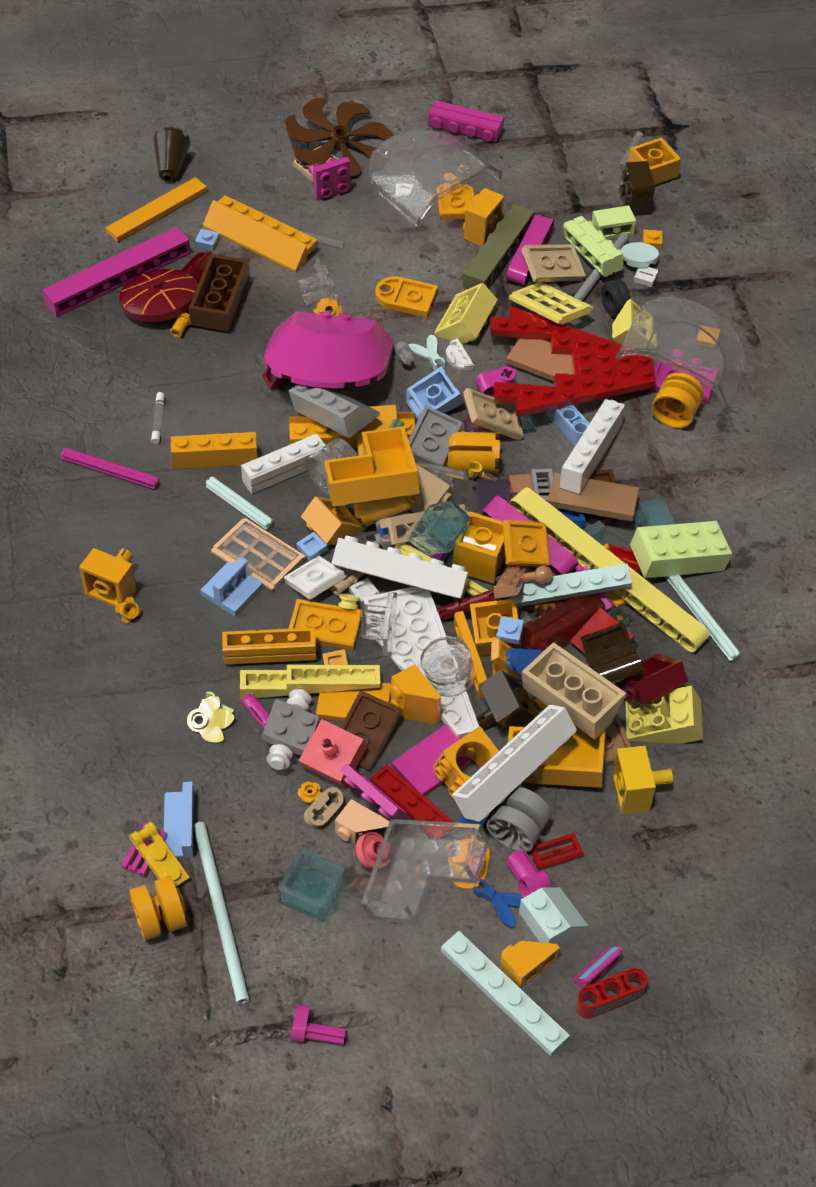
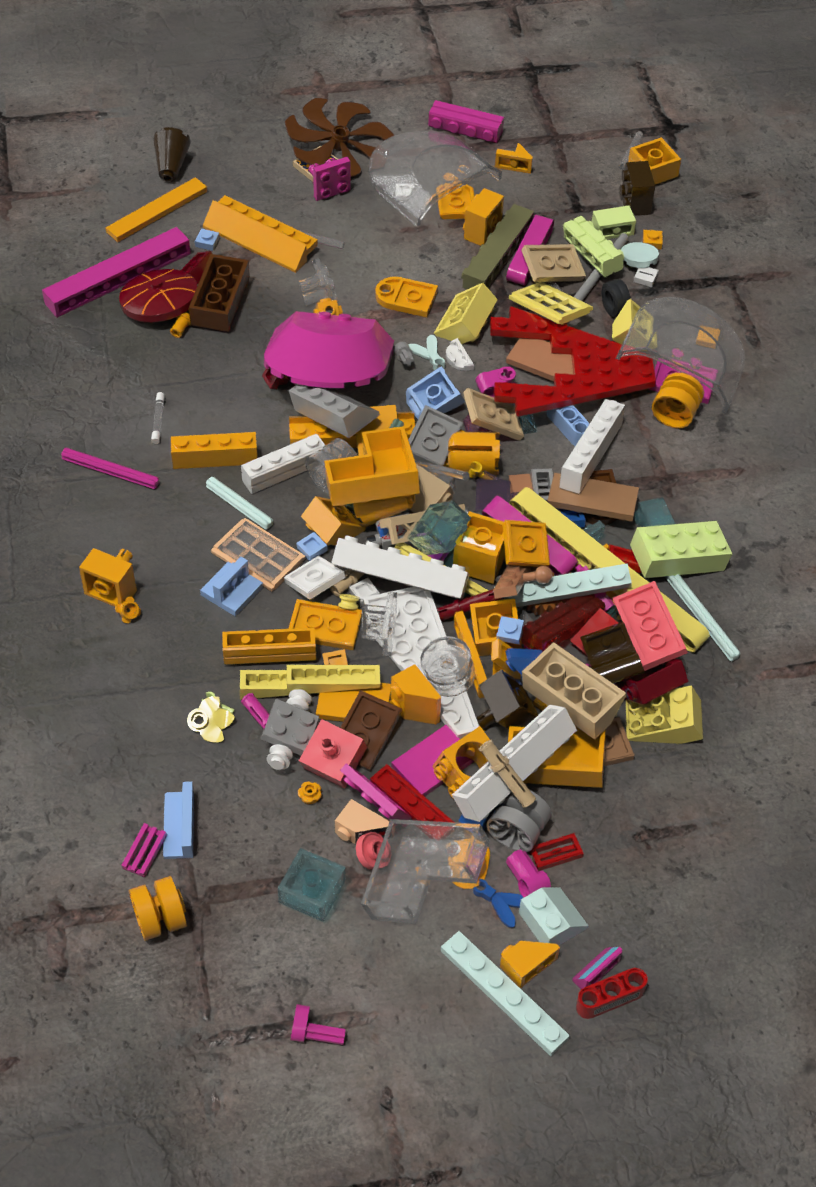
(158, 855): yellow plate -> none
(221, 914): light aqua piece -> none
(327, 811): tan beam -> none
(501, 765): none -> tan pin
(515, 161): none -> light orange slope
(635, 779): yellow brick -> none
(650, 625): none -> coral plate

